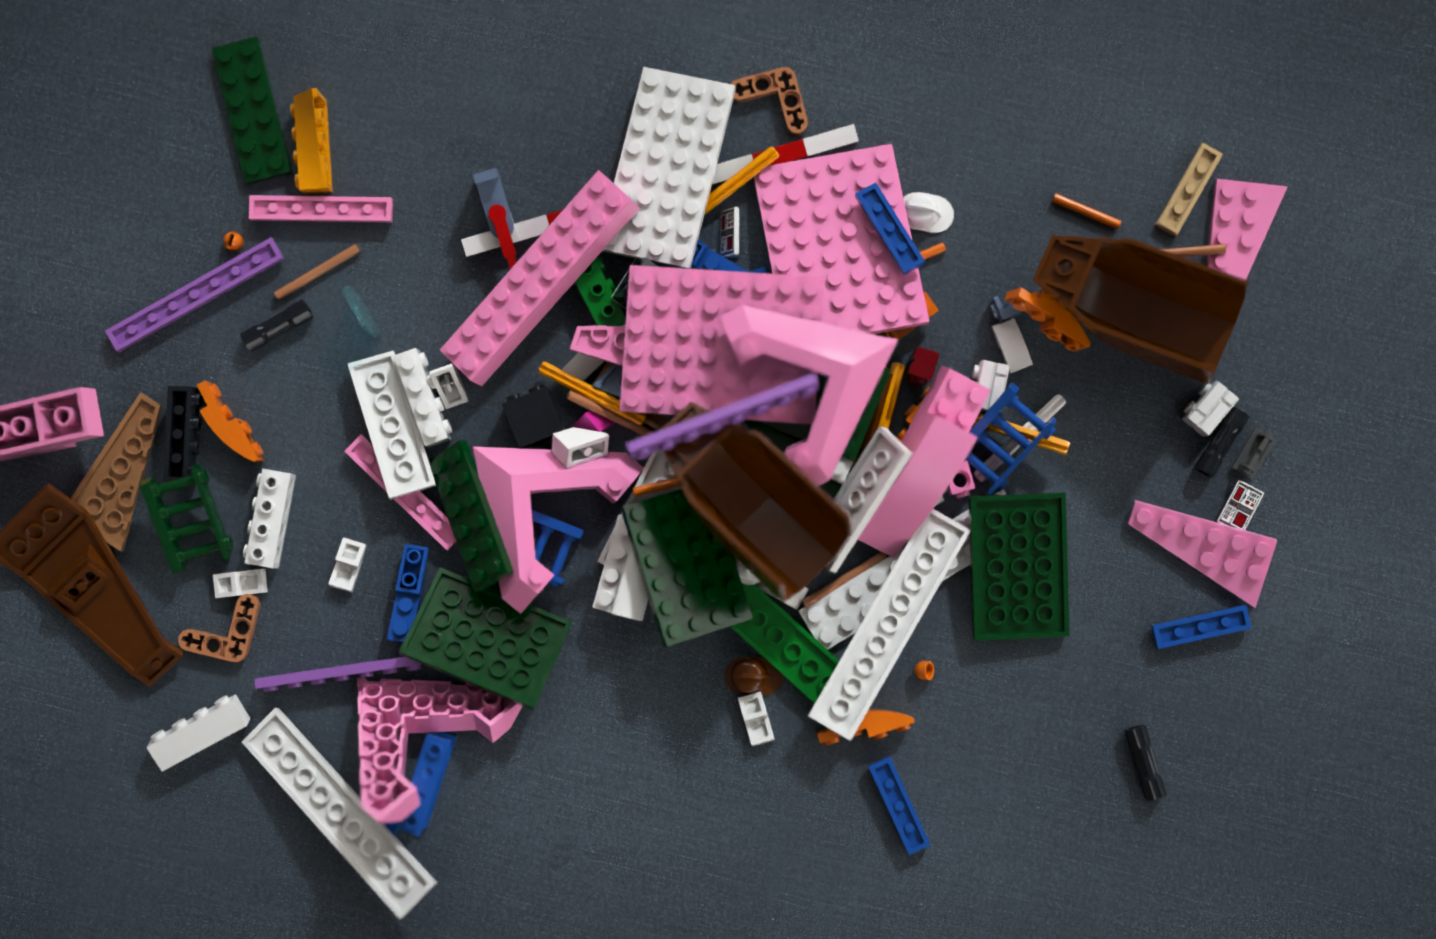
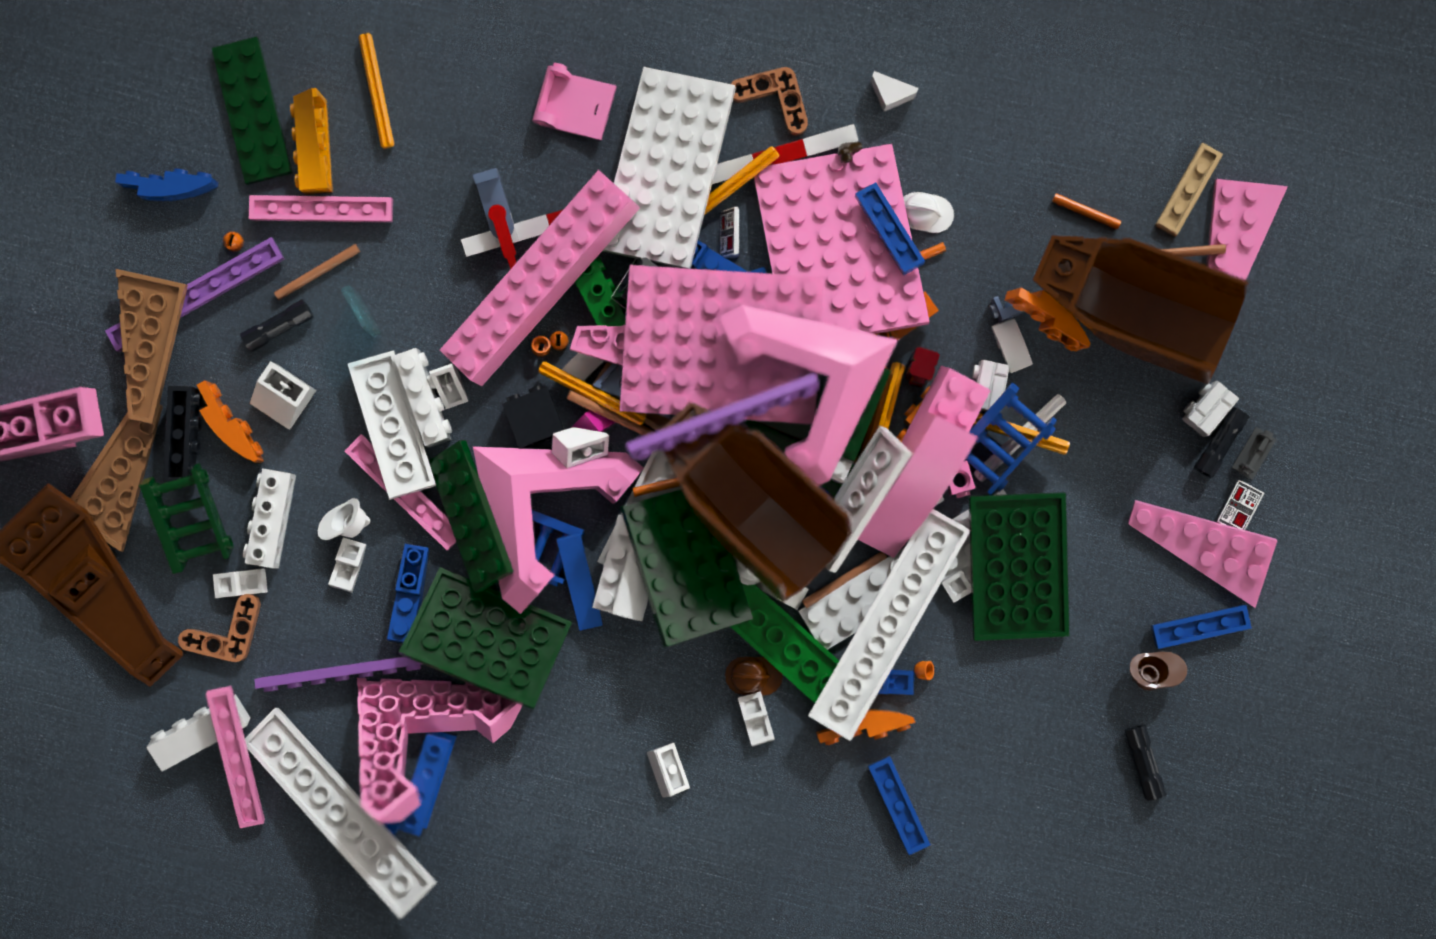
(148, 333): none -> medium nougat wing
(175, 186): none -> blue slope
(235, 756): none -> bright pink plate
(281, 395): none -> white slope
(343, 520): none -> white piece
(376, 90): none -> light orange axle
(535, 345): none -> orange hinge
(564, 340): none -> orange hinge
(571, 103): none -> bright pink door
(579, 581): none -> blue tile
(668, 770): none -> white slope
(847, 149): none -> dark brown arm
(892, 91): none -> white slope
(899, 683): none -> blue slope
(958, 584): none -> white slope
(1157, 670): none -> reddish brown piece

